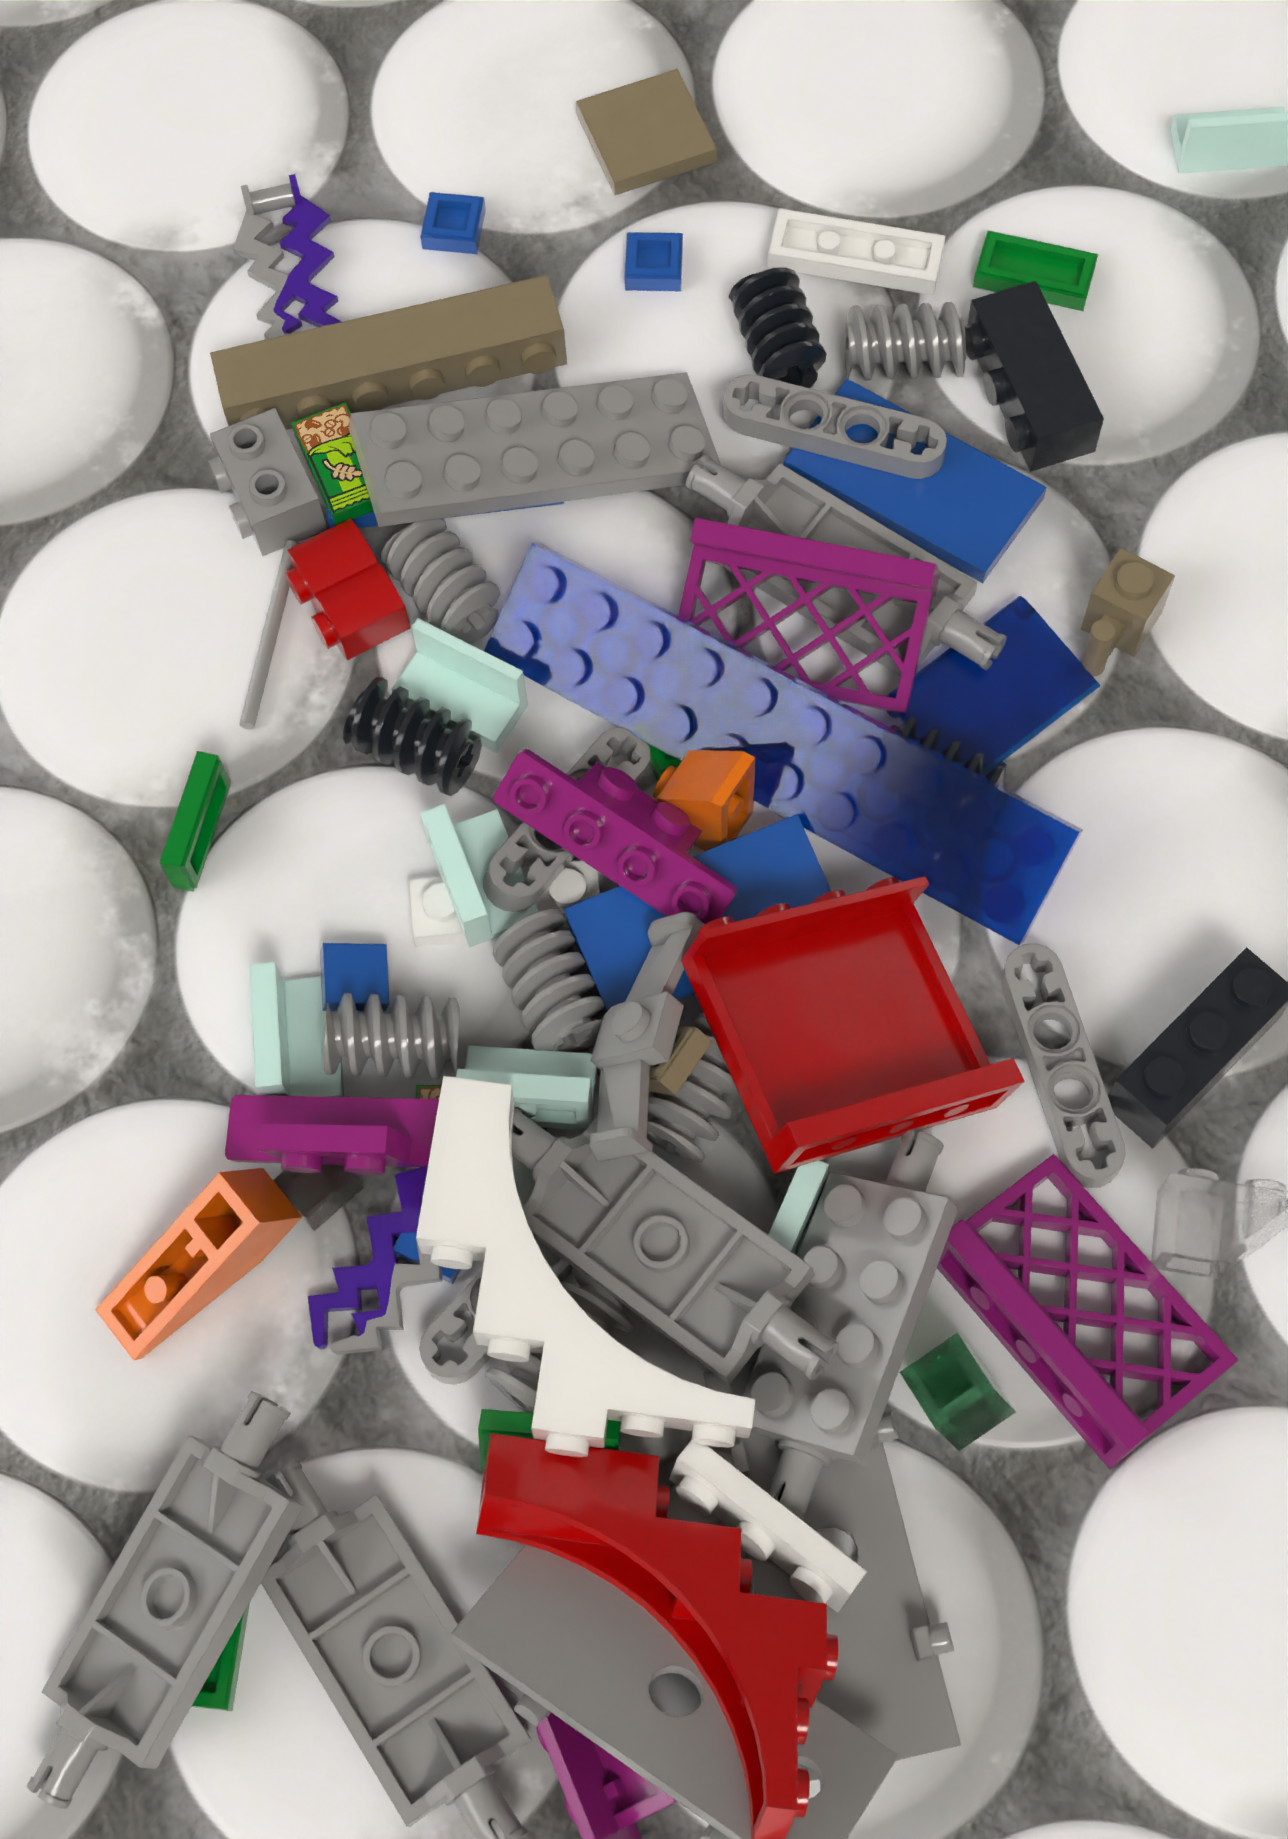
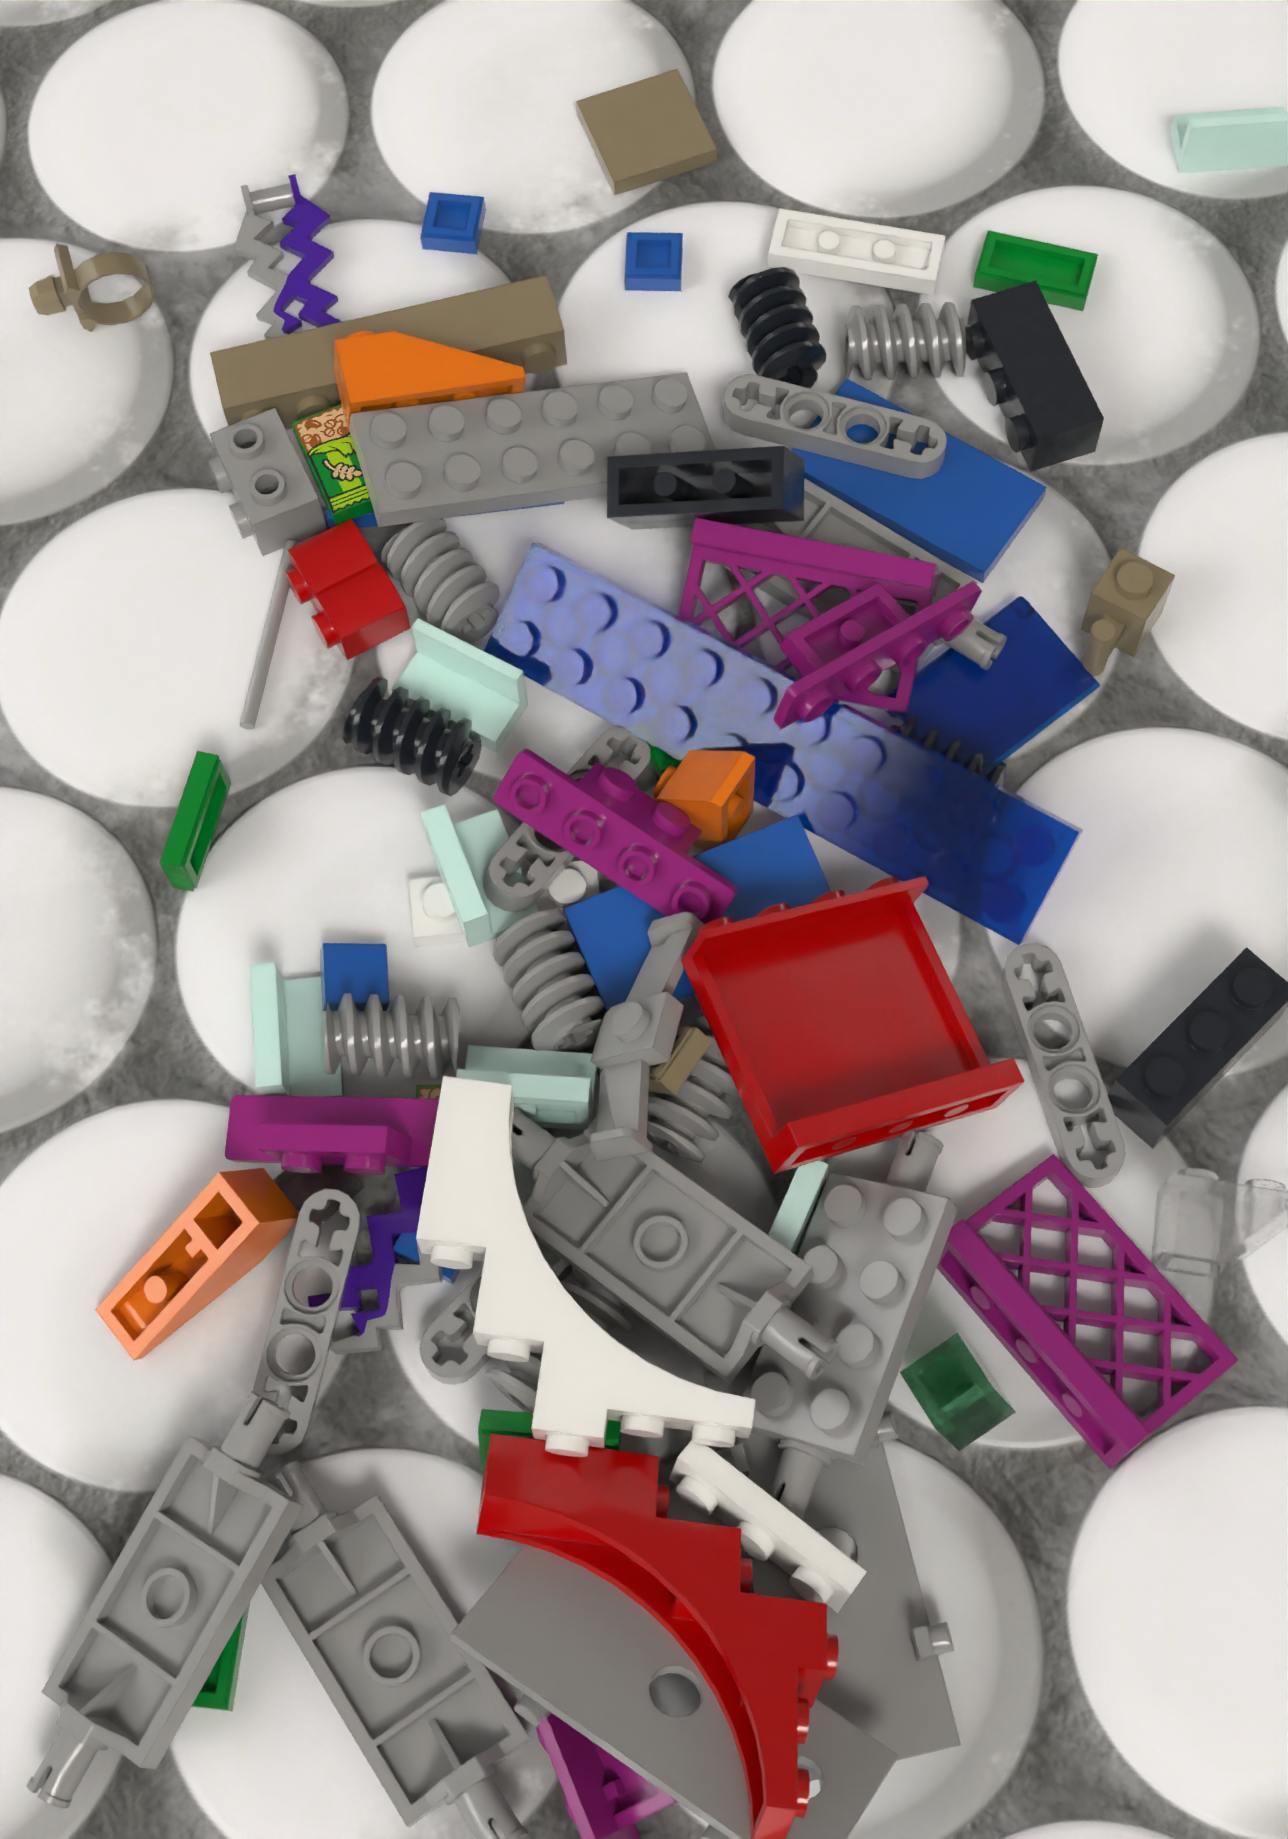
(54, 294): none -> dark tan piece
(312, 1322): none -> light grey beam
(405, 371): none -> orange slope
(706, 485): none -> black brick
(859, 641): none -> magenta bracket

